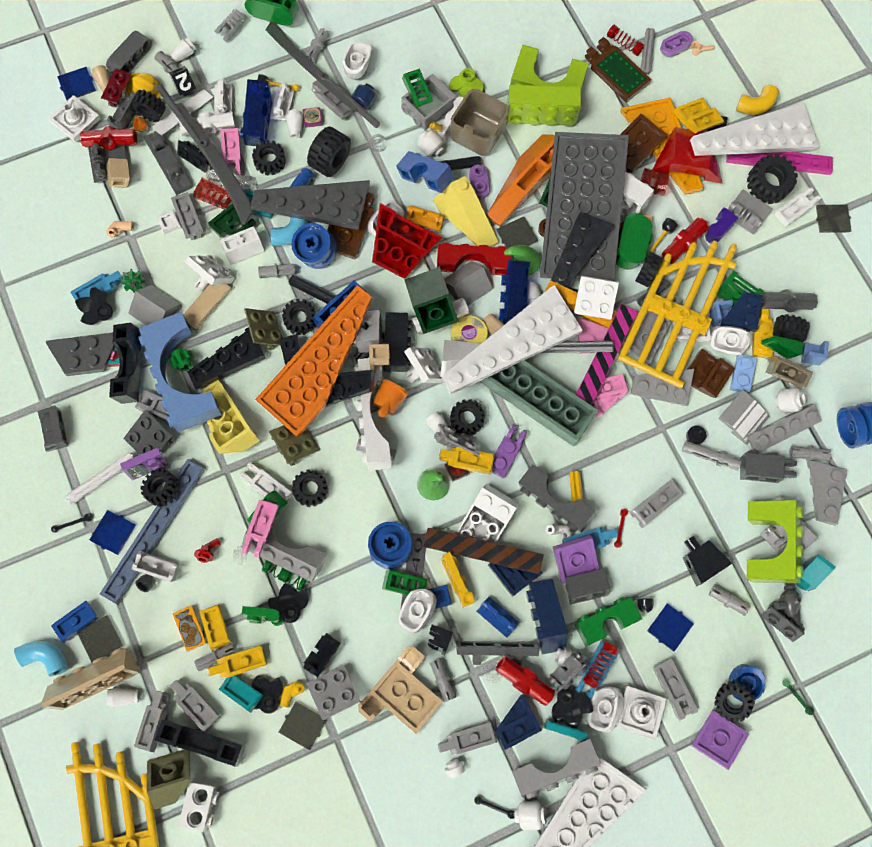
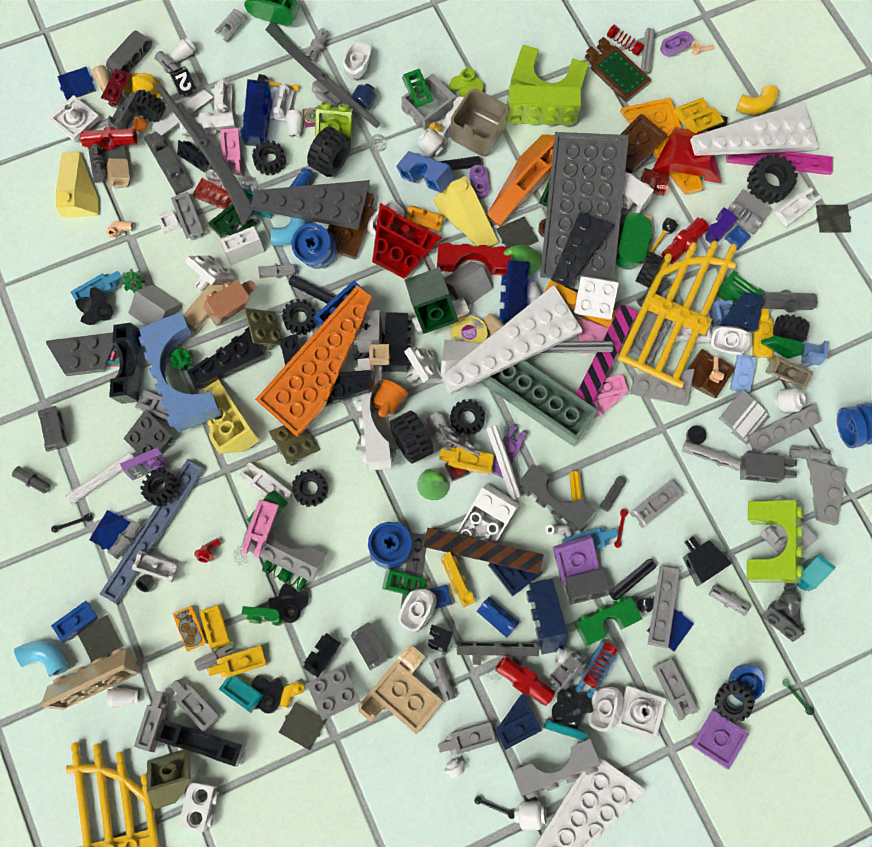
(31, 480): none -> dark grey axle
(74, 188): none -> light yellow wedge
(124, 539): none -> light grey pin
(228, 301): none -> nougat hinge
(337, 117): none -> lime plate
(369, 646): none -> dark grey hinge
(411, 436): none -> black tyre
(504, 462): none -> white axle
(613, 493): none -> dark grey axle
(632, 579): none -> black axle
(663, 607): none -> light grey plate
(715, 374): none -> light nougat hand
(738, 236): none -> blue tile

